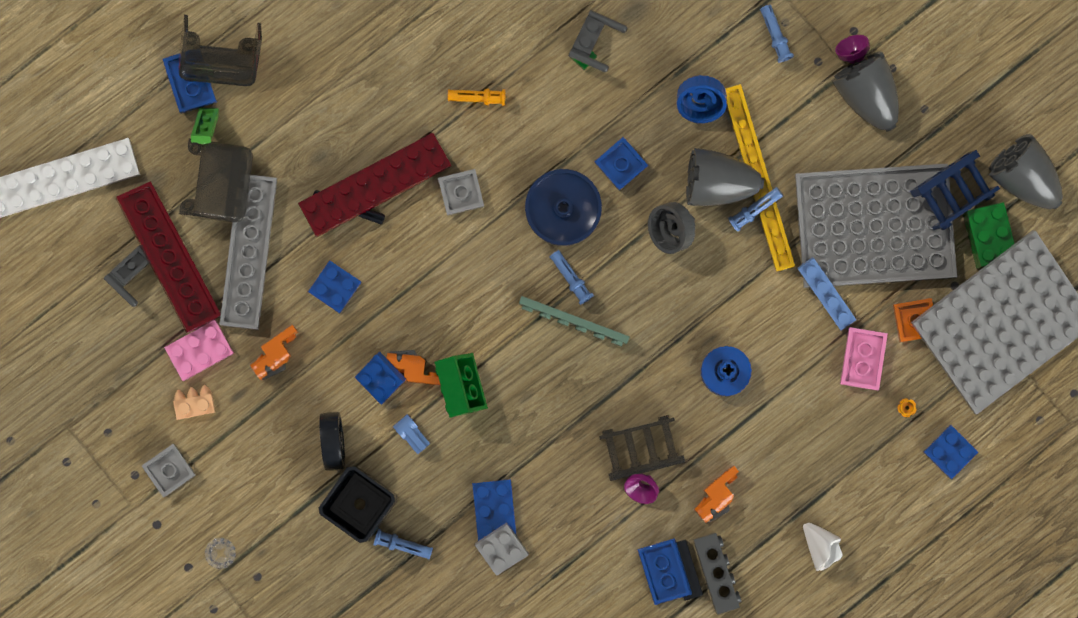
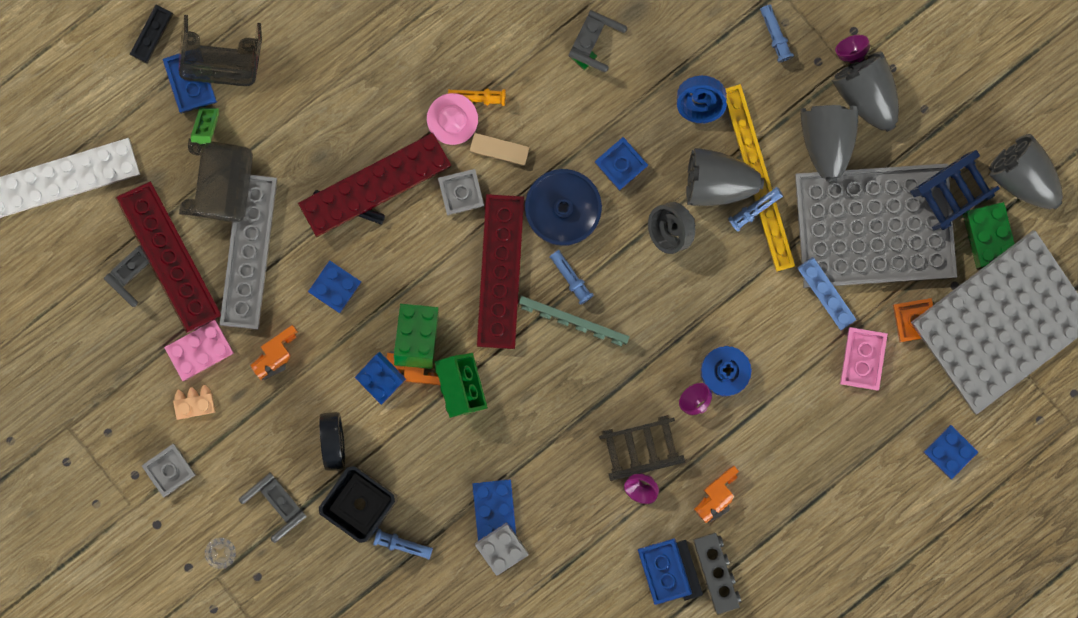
(151, 34): none -> black tile
(280, 501): none -> dark grey plate
(409, 431): medium blue piece -> none
(416, 336): none -> green brick
(452, 118): none -> bright pink hat
(499, 149): none -> tan tile
(500, 271): none -> dark red plate
(693, 396): none -> magenta piece
(822, 546): white hat -> none
(830, 138): none -> dark grey cylinder
(912, 407): light orange plate -> none

